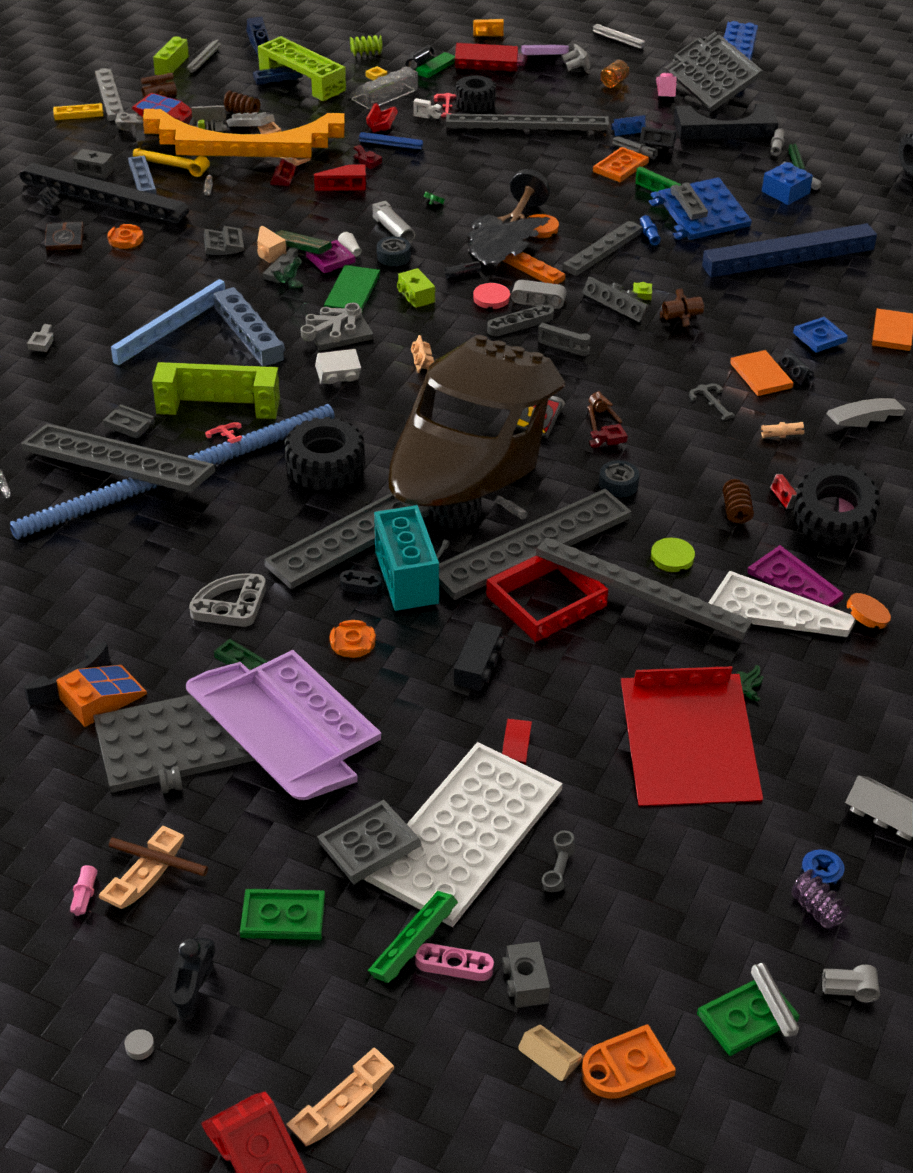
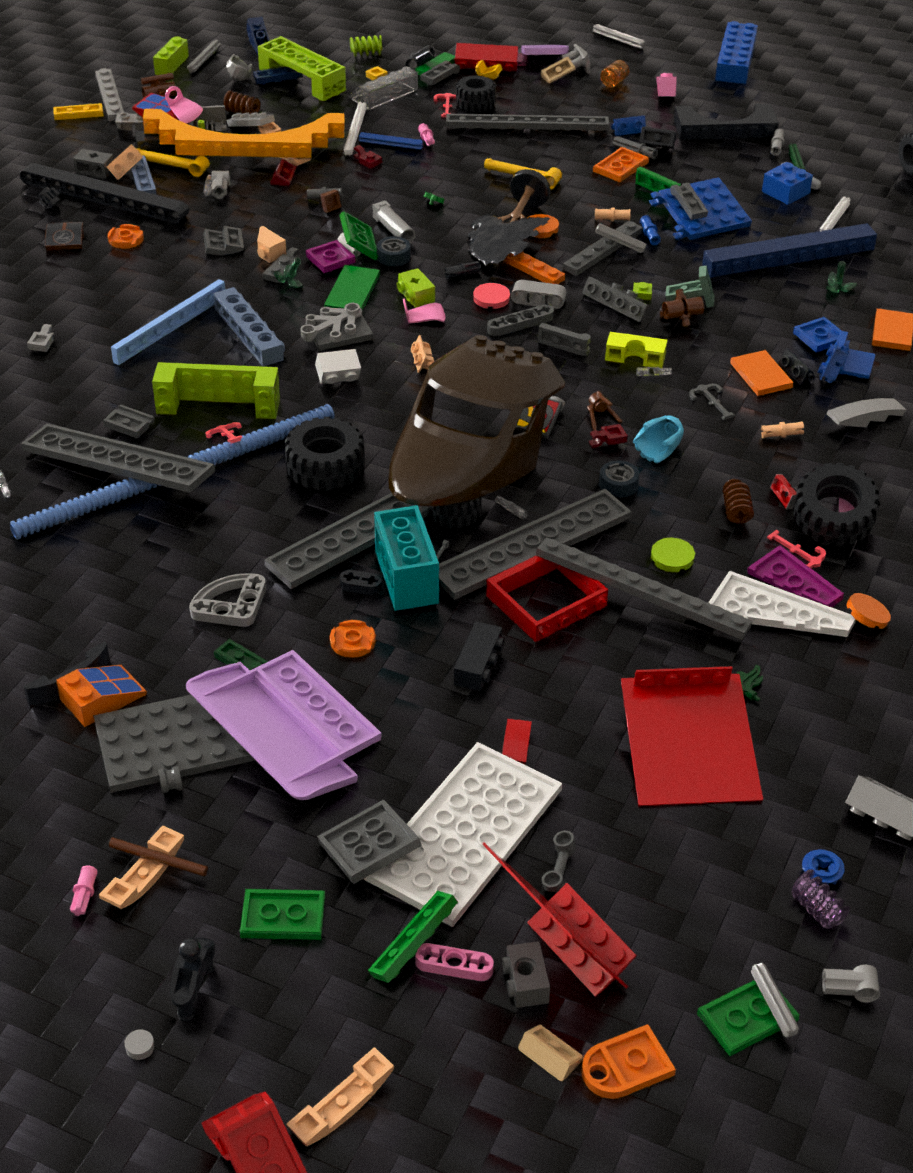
(124, 161): none -> light nougat hinge
(182, 107): none -> bright pink piece
(220, 183): none -> light grey piece
(238, 69): none -> light grey hair
(305, 242): dark green tile -> none
(315, 193): none -> dark grey pin
(330, 201): none -> reddish brown tile
(341, 178): red slope -> none
(355, 128): none -> white axle
(359, 235): none -> green tile
(380, 120): red bracket -> none
(423, 109): white plate -> none
(424, 313): none -> bright pink piece
(426, 134): none -> bright pink axle
(439, 72): none -> dark grey plate
(488, 27): light orange hinge -> none
(490, 72): none -> yellow bracket
(553, 176): none -> yellow piece
(557, 70): none -> tan slope
(577, 935): none -> red door
(612, 214): none -> light nougat pin
(620, 238): none -> light grey axle
(622, 345): none -> neon yellow arch
(644, 371): none -> clear pin
(659, 438): none -> medium azure hair
(694, 288): none -> sand green bracket
(713, 70): dark grey plate -> none
(814, 561): none -> coral piece
(835, 354): none -> blue hinge
(836, 214): none -> white axle
(836, 280): none -> clear green plant
(857, 362): none -> blue bracket

